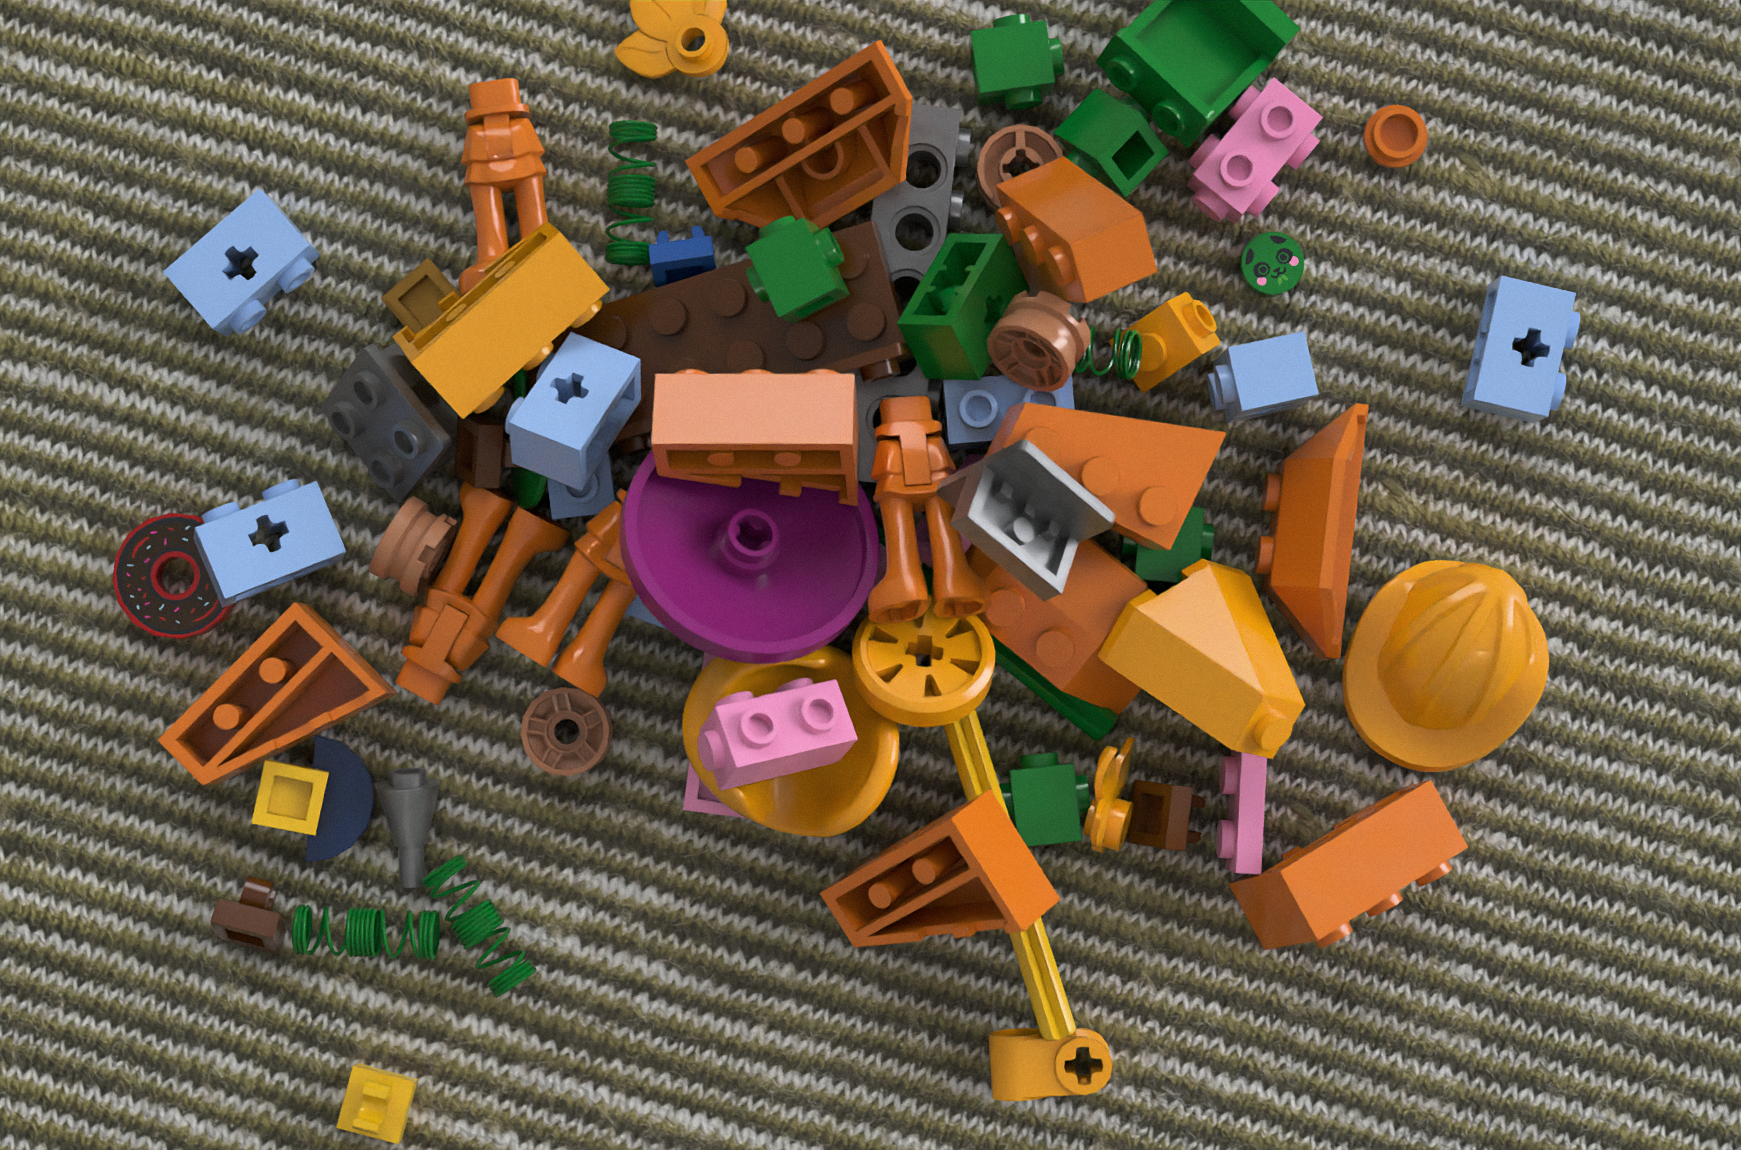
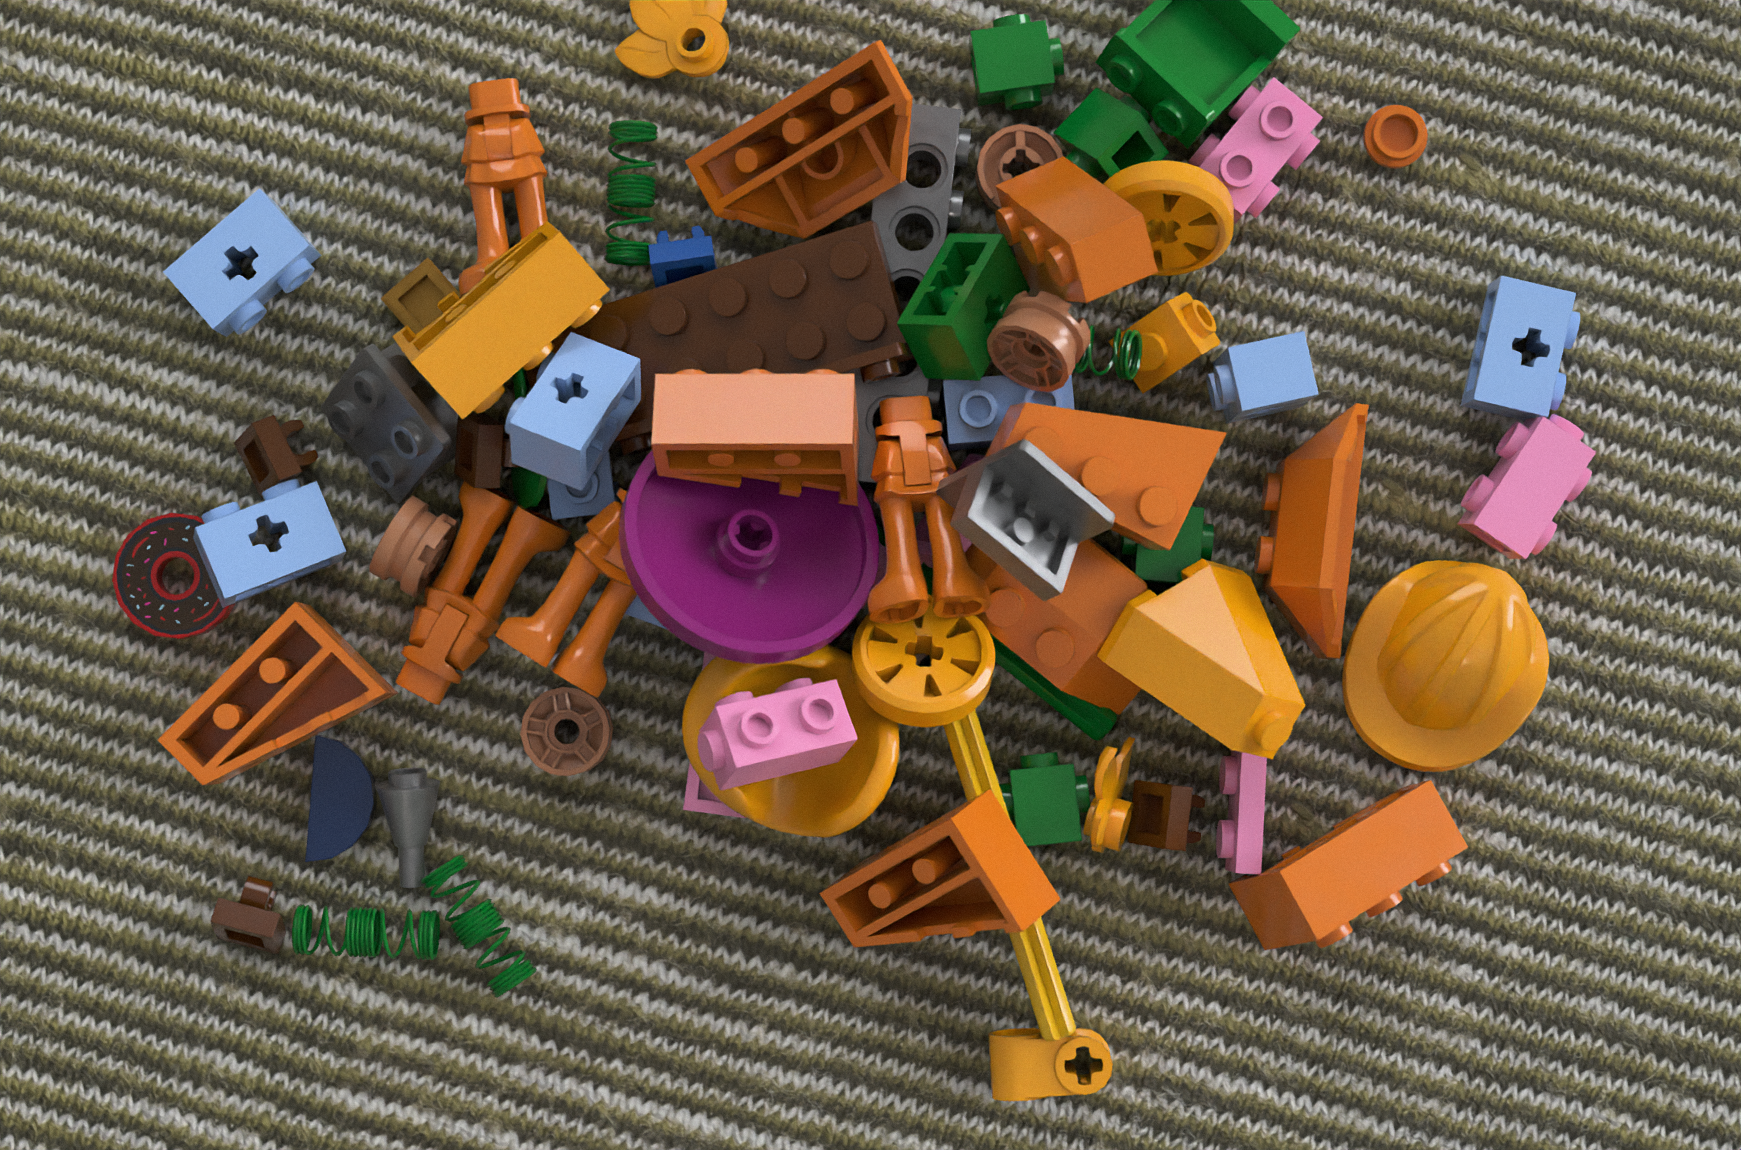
(268, 454): none -> reddish brown tile
(290, 797): yellow tile -> none
(377, 1103): yellow tile -> none
(796, 268): green brick -> none
(1183, 211): none -> light orange wheel
(1271, 264): green tile -> none
(1536, 473): none -> bright pink brick

